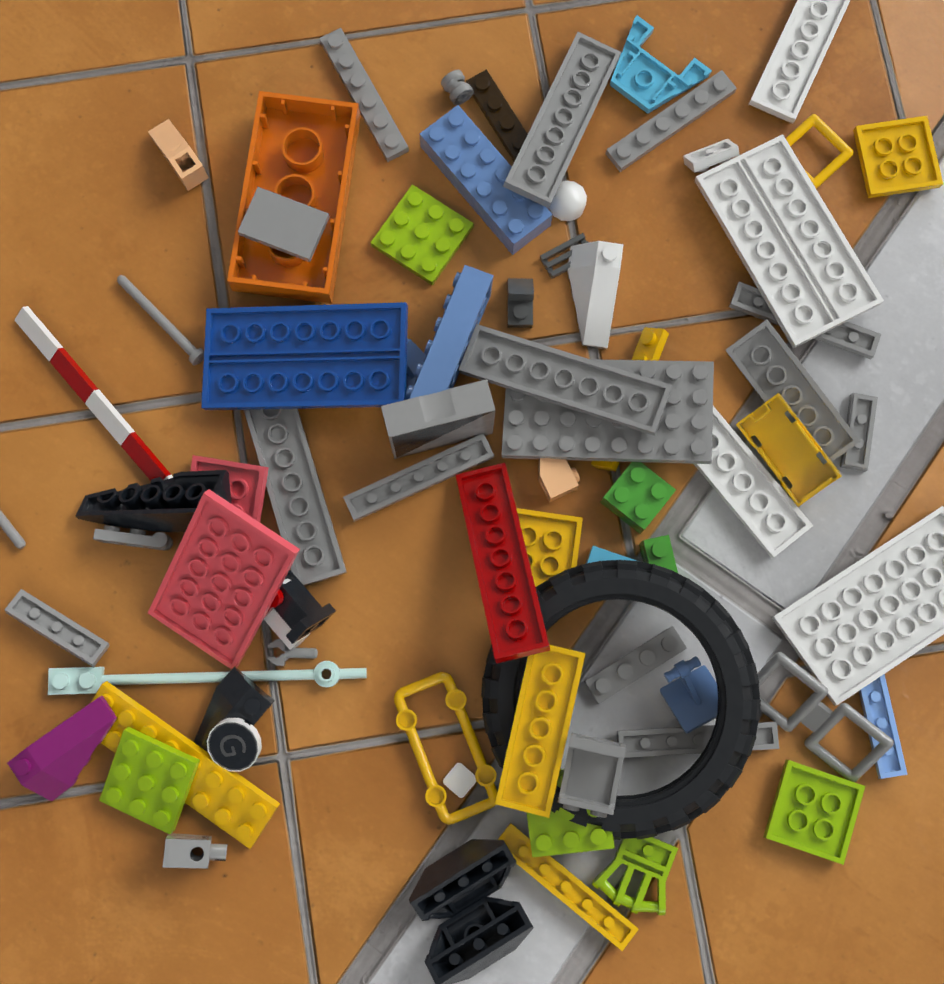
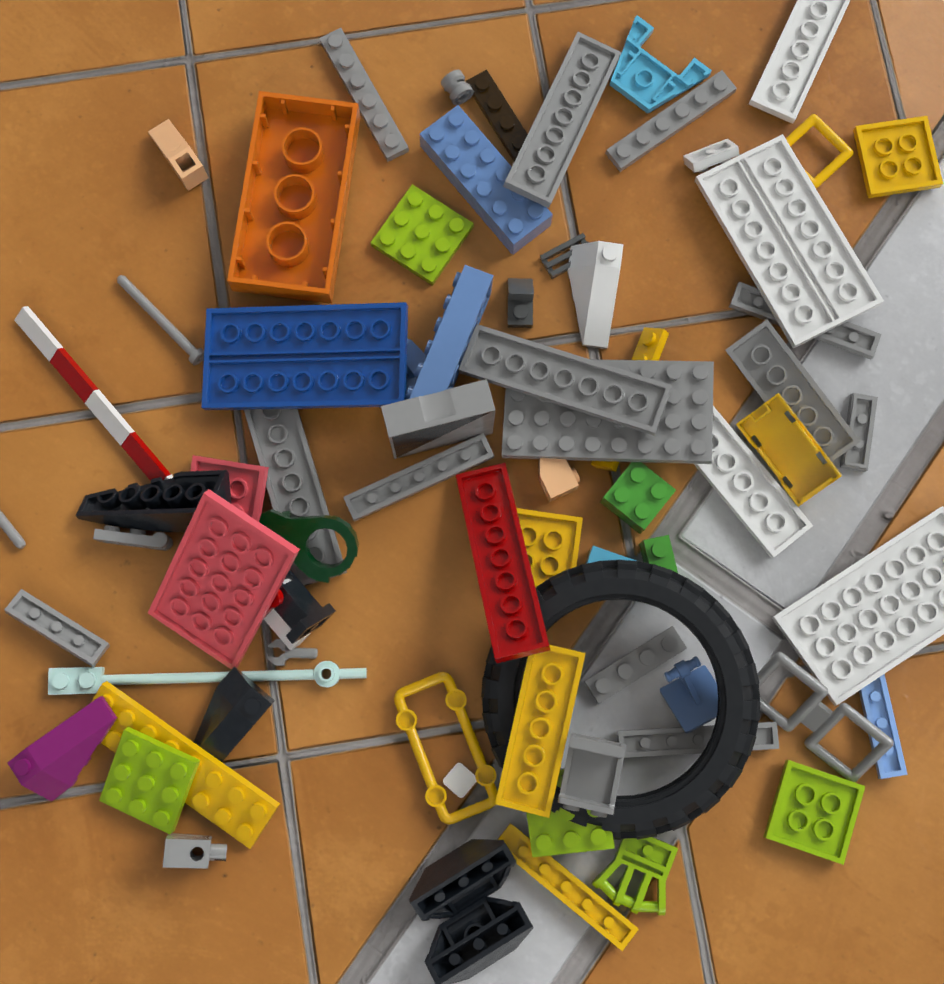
(234, 744): black tile -> none
(283, 224): light grey tile -> none
(298, 532): none -> dark green animal
(568, 201): white hair -> none

